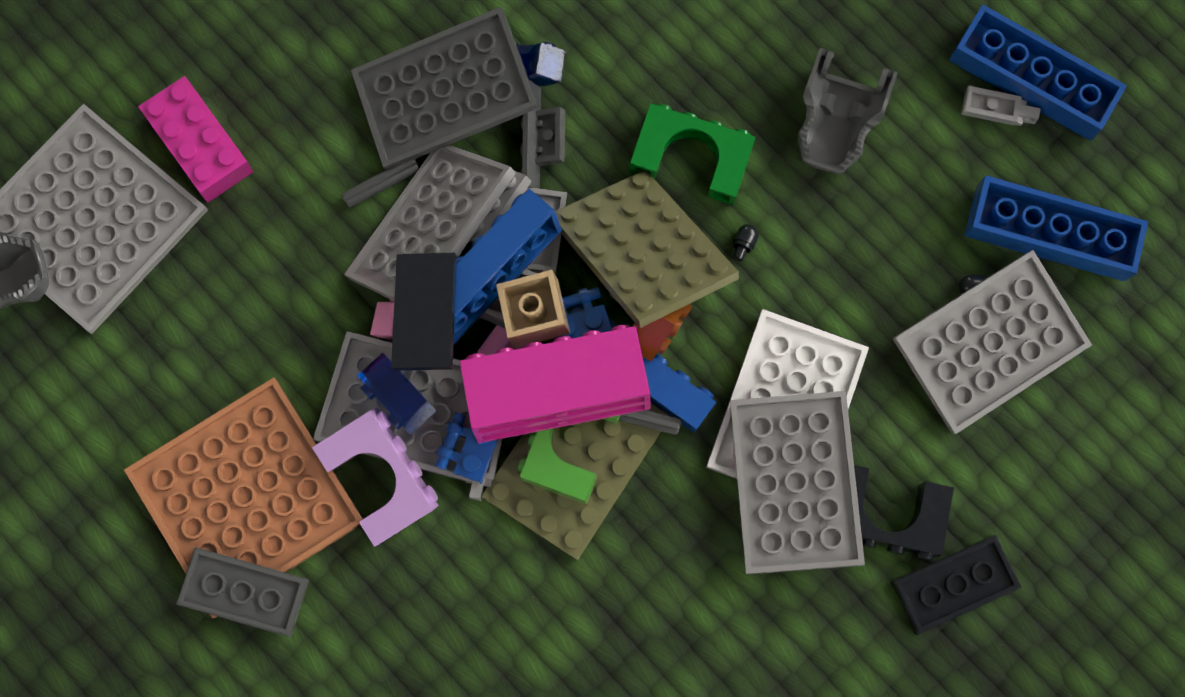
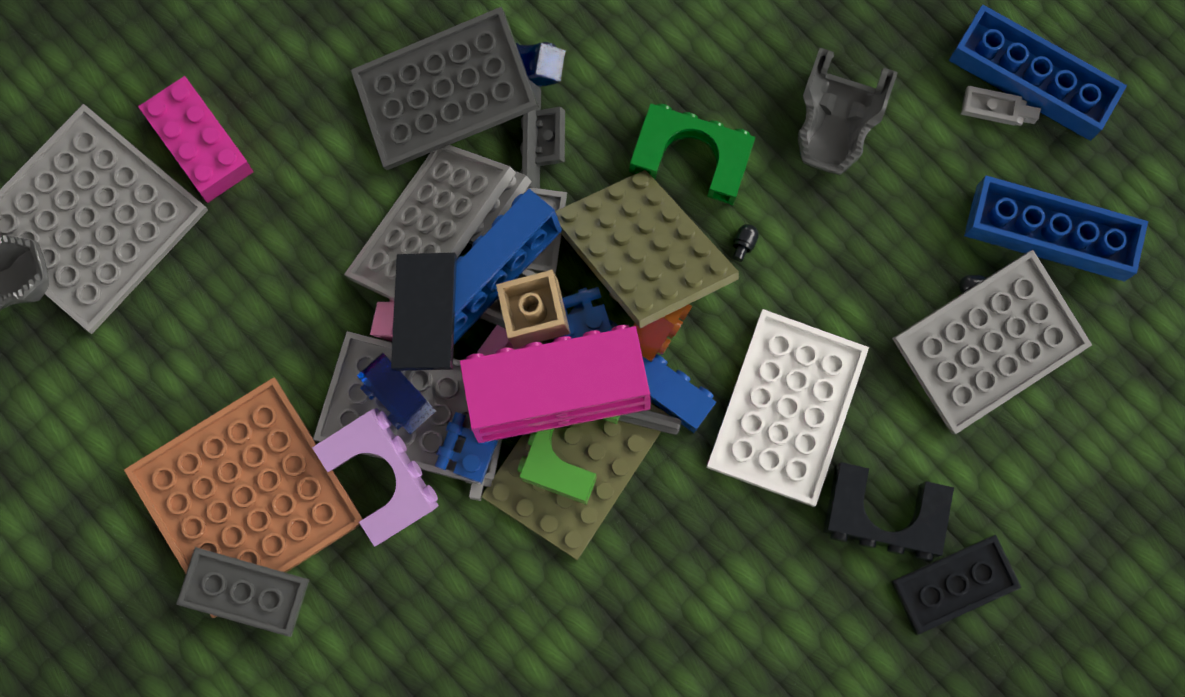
(379, 183): dark grey axle -> none
(796, 483): light grey plate -> none

